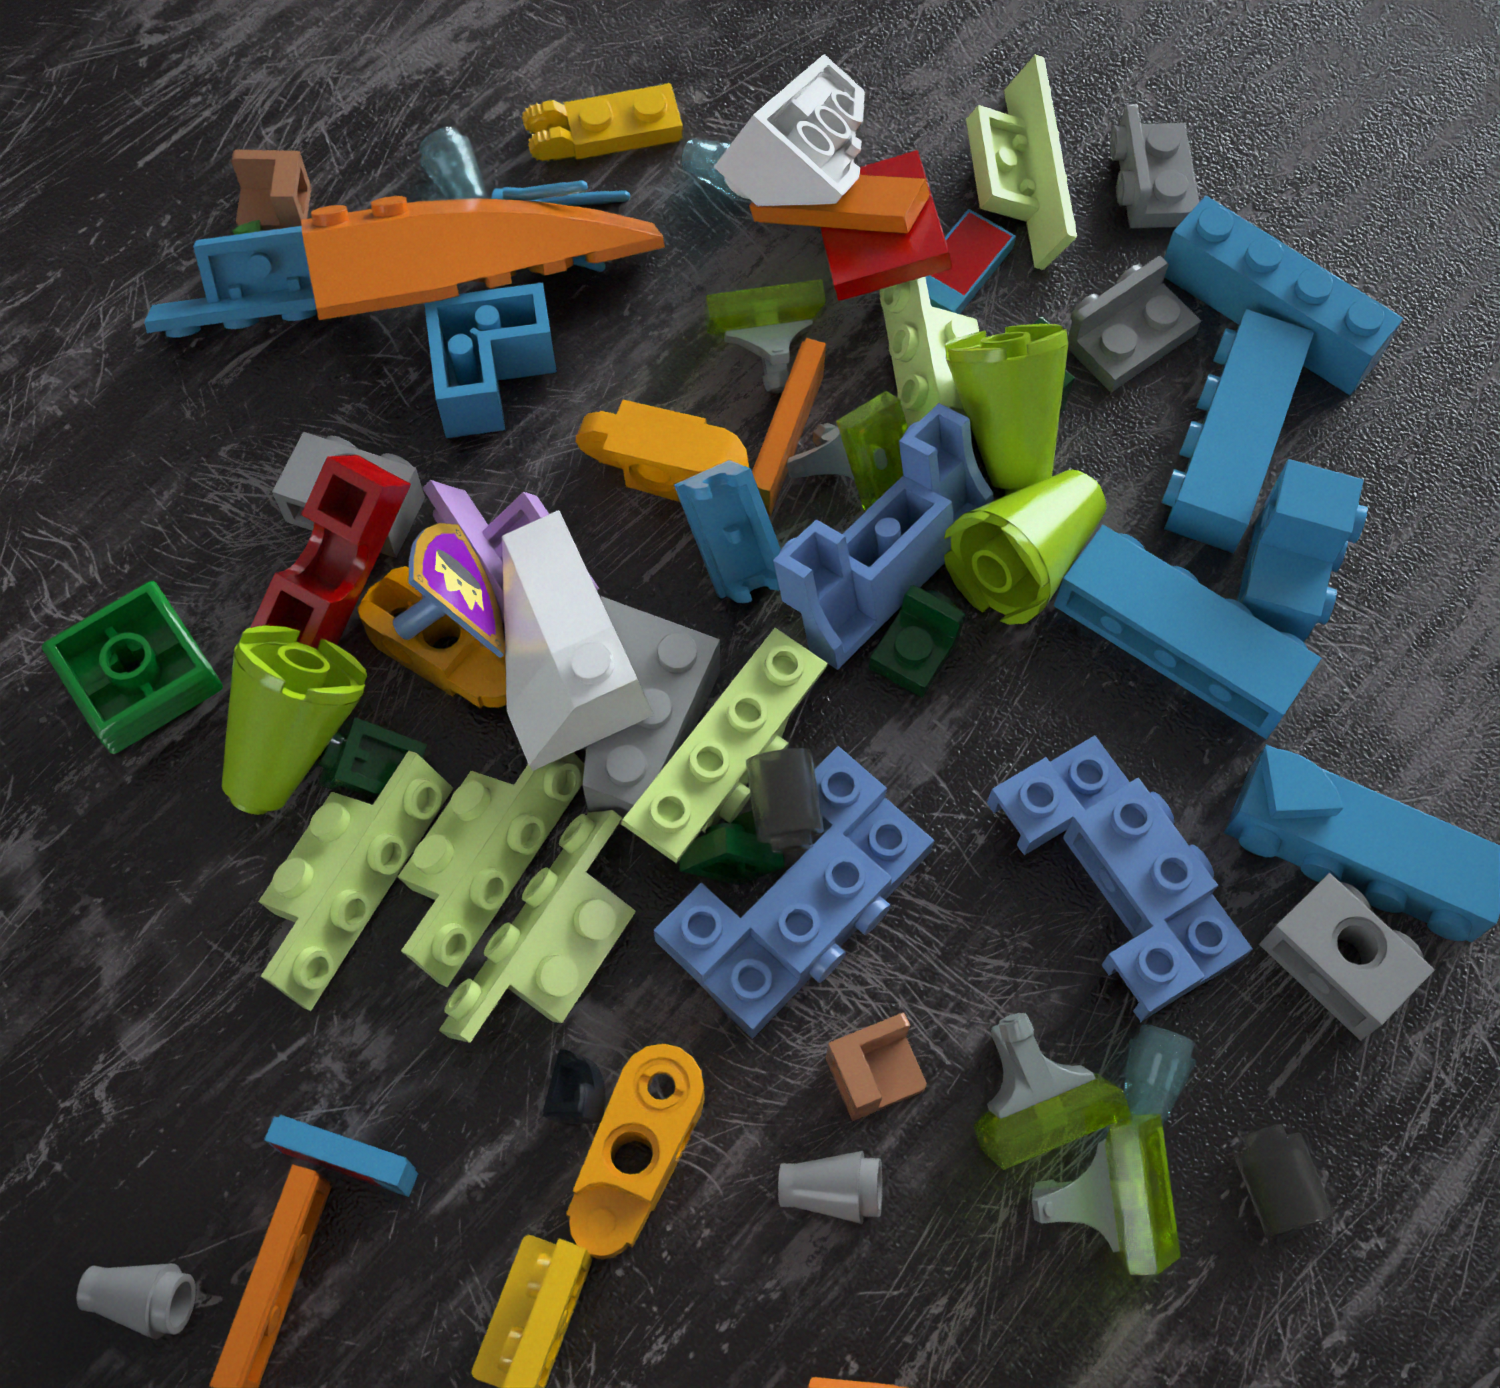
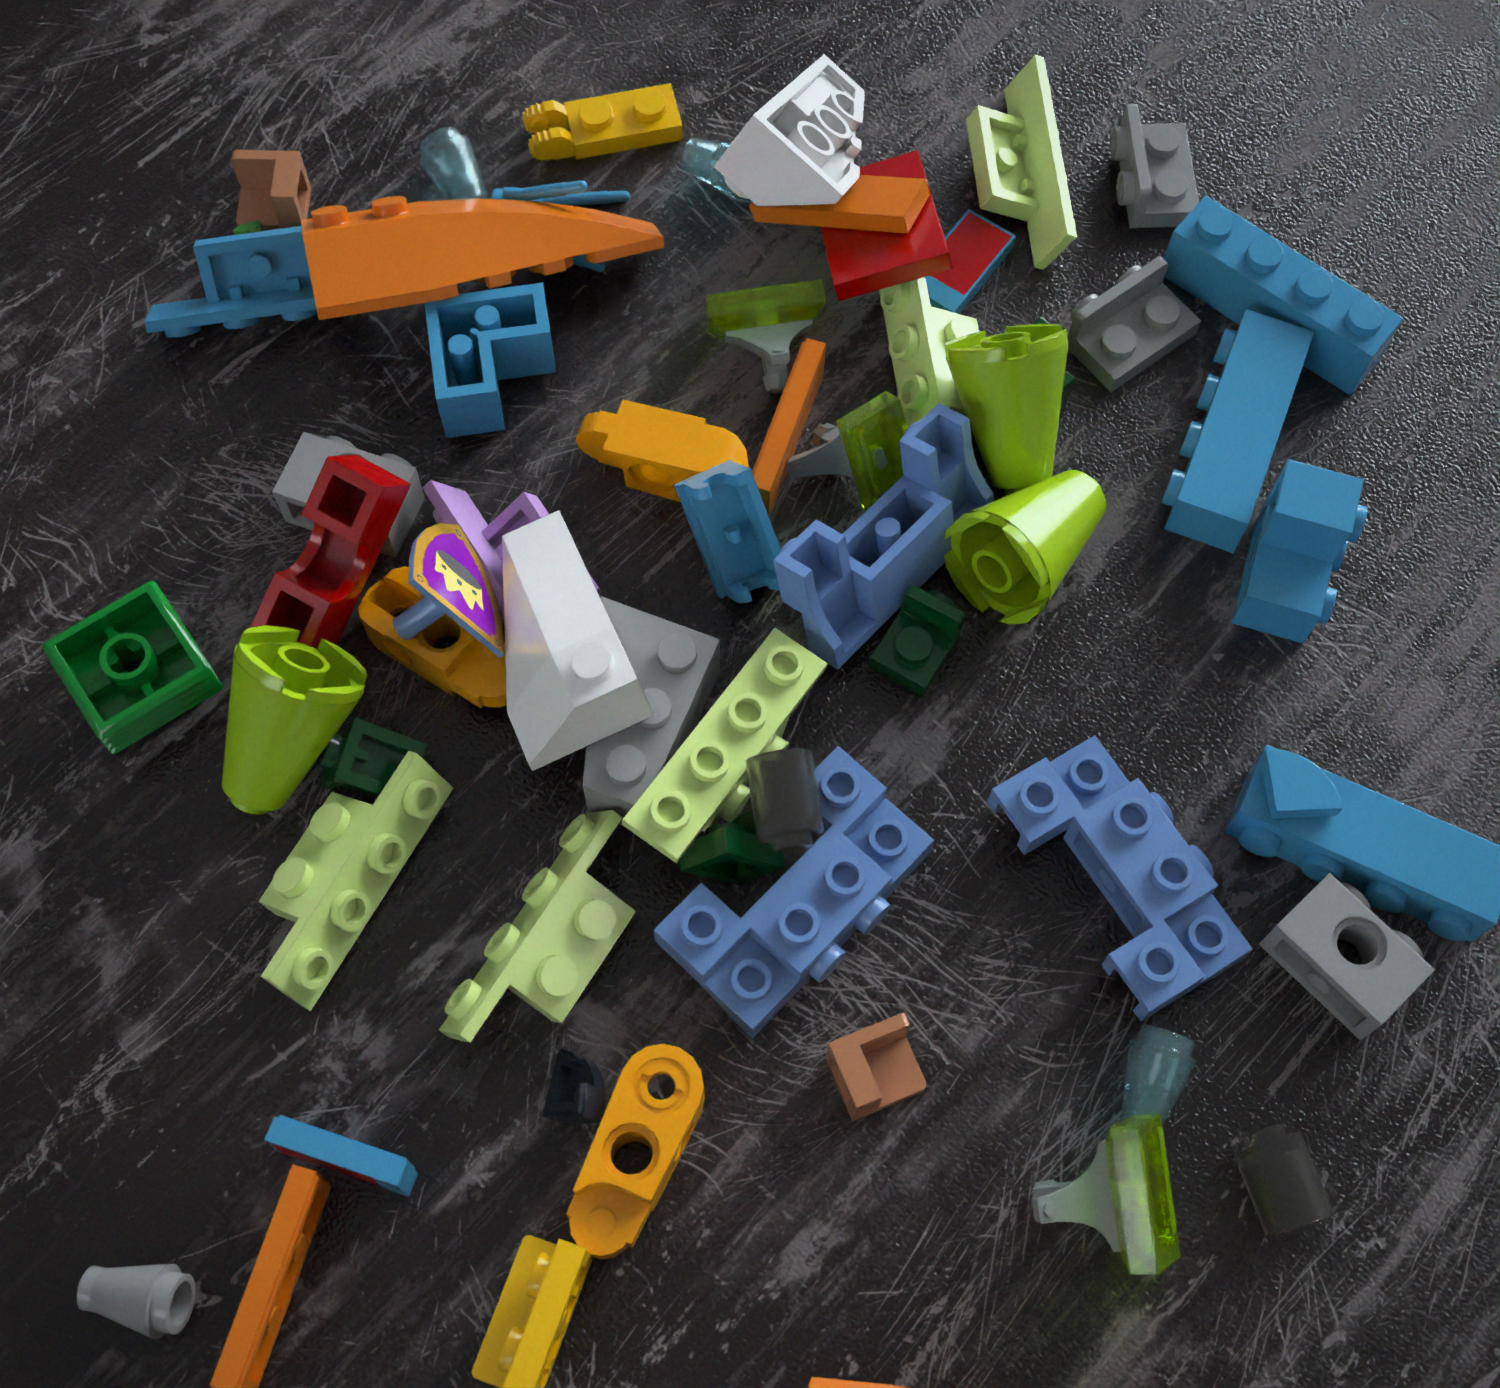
(479, 855): yellowish green bracket -> none
(834, 1186): light grey cone -> none
(1041, 1100): piece -> none
(1186, 630): dark azure brick -> none

